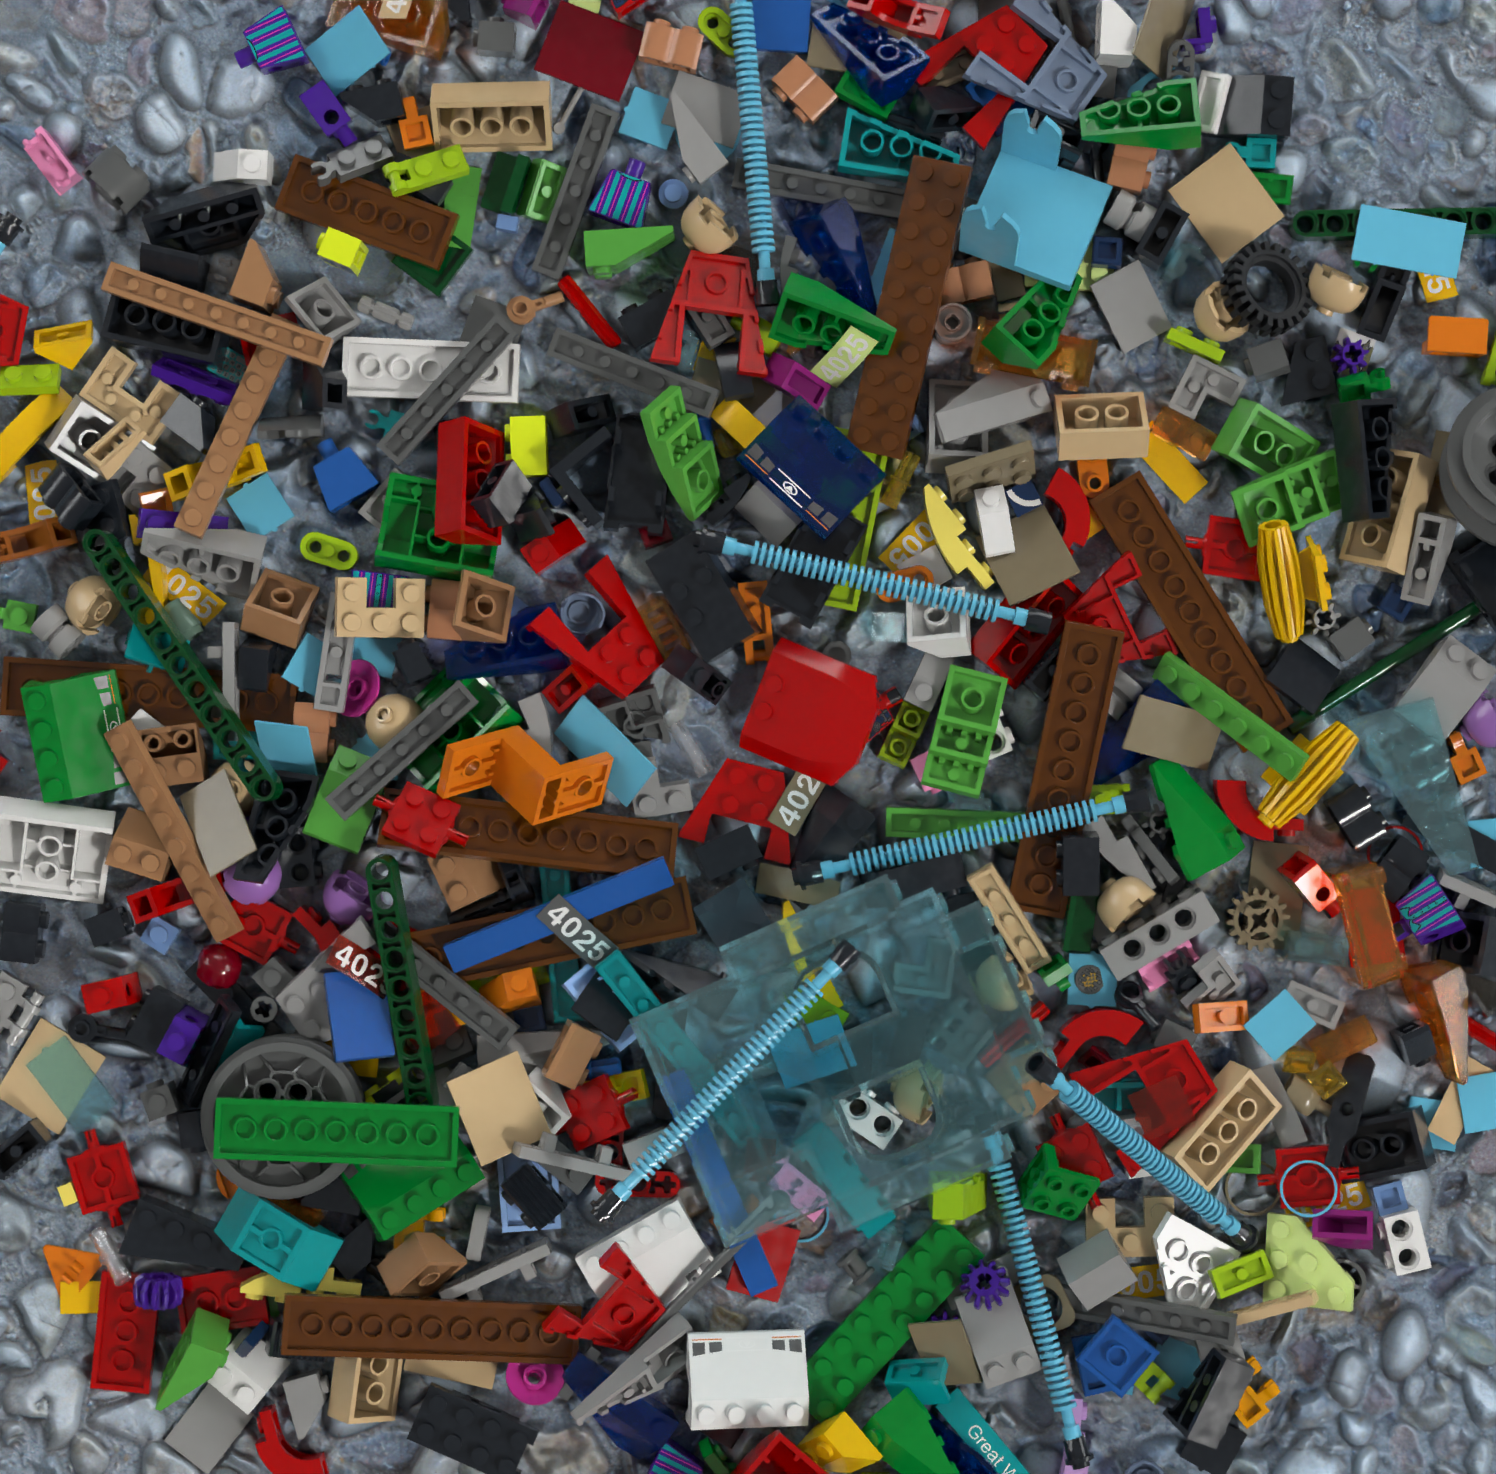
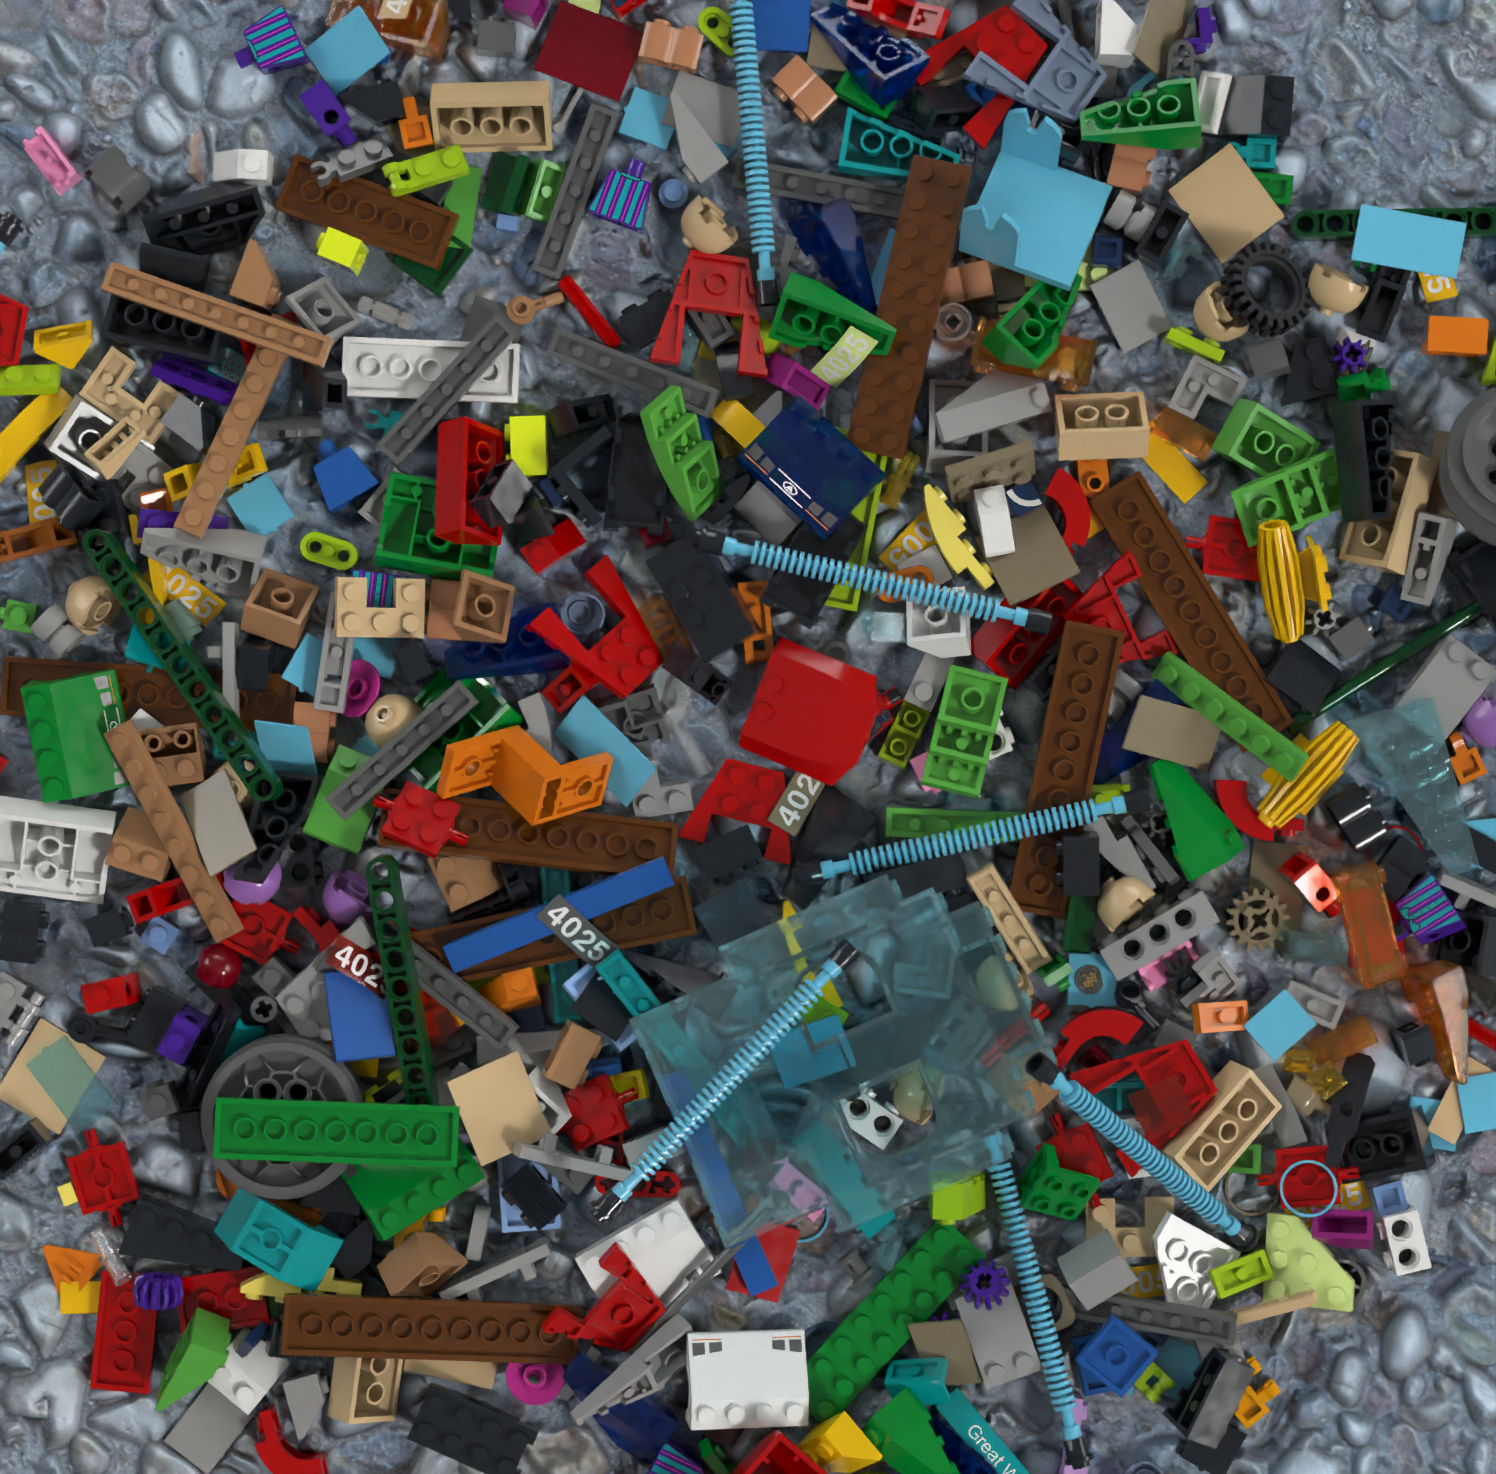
(618, 249): bright green slope -> none
(779, 883): dark tan sticker -> none

